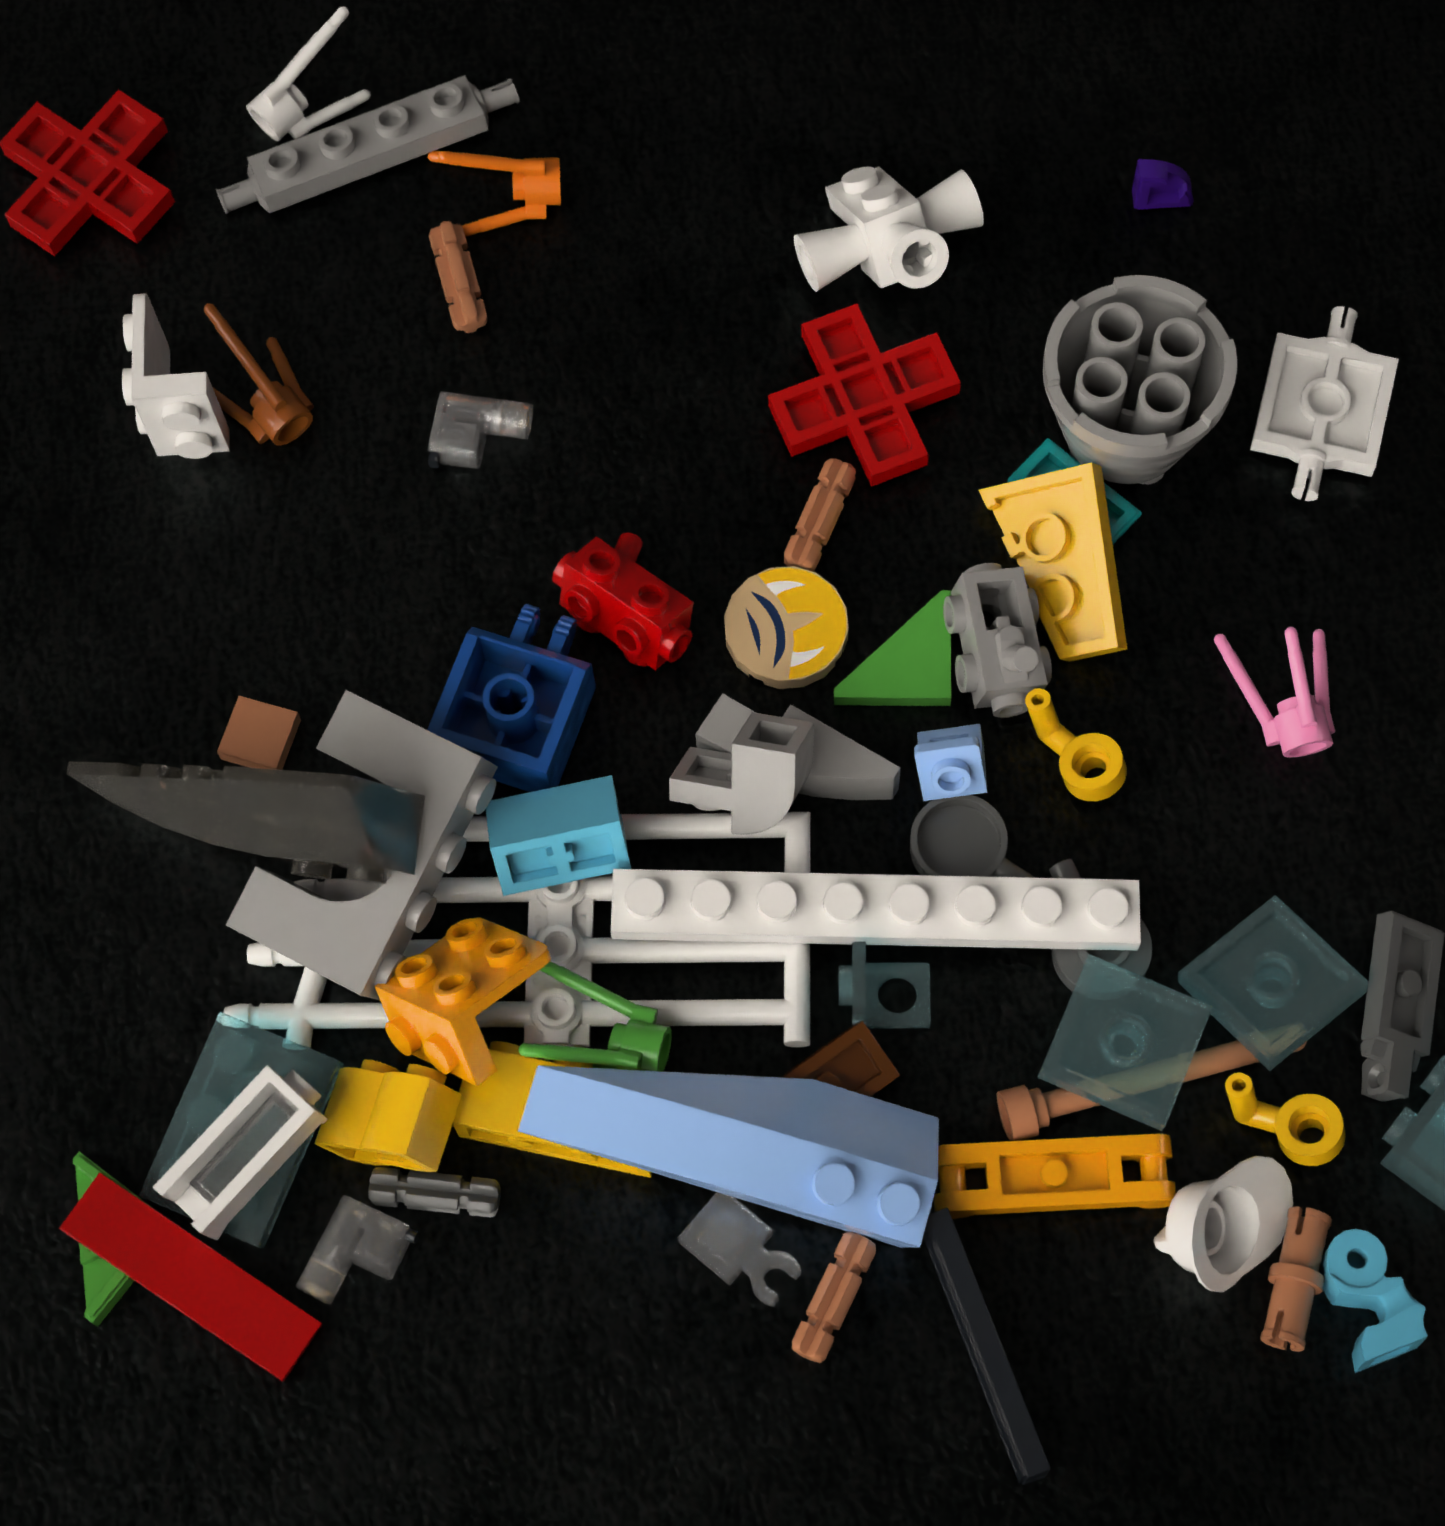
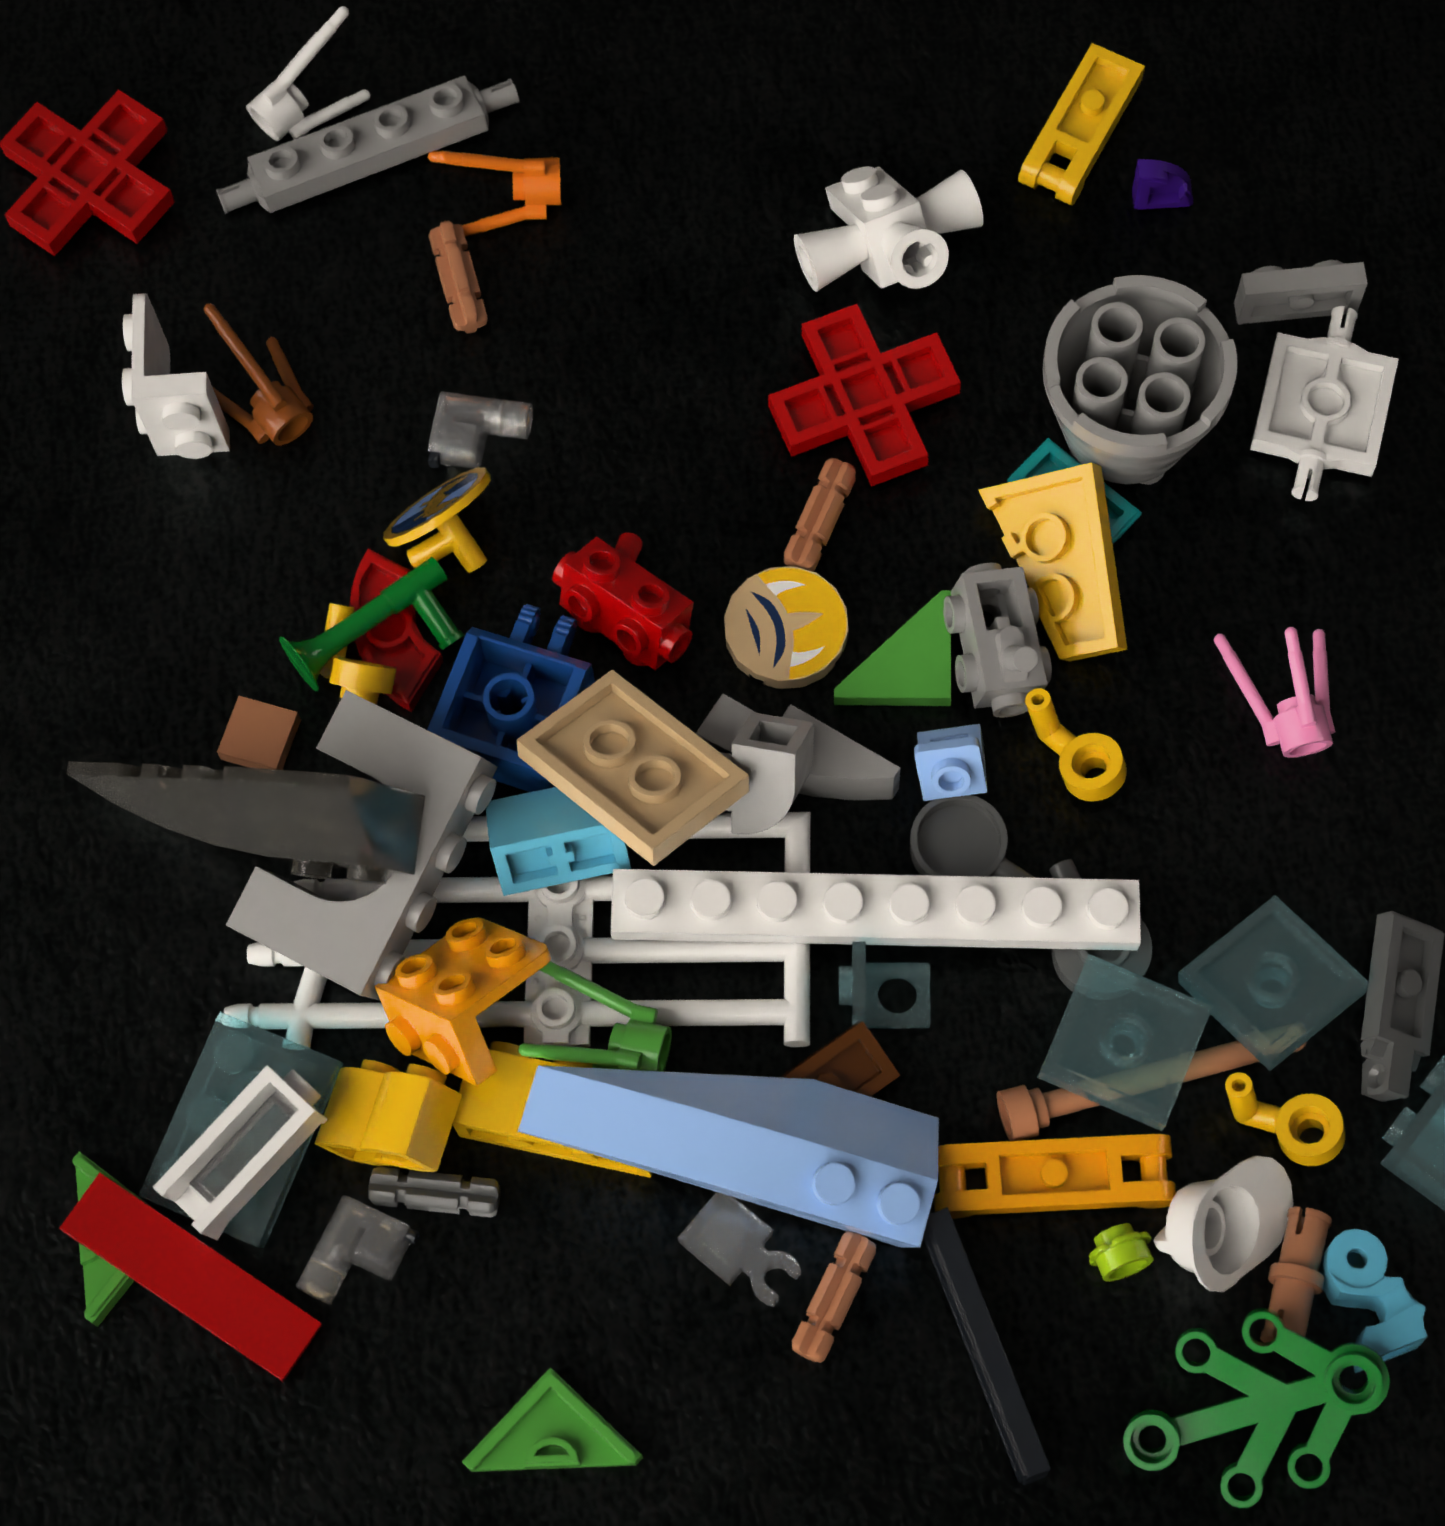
(353, 675): none -> yellow plate
(397, 639): none -> red tile
(412, 588): none -> green piece
(439, 511): none -> shield
(551, 1431): none -> bright green tile
(633, 766): none -> tan plate
(1082, 122): none -> yellow plate
(1121, 1252): none -> lime plate
(1267, 1403): none -> green plant
(1299, 292): none -> light grey plate

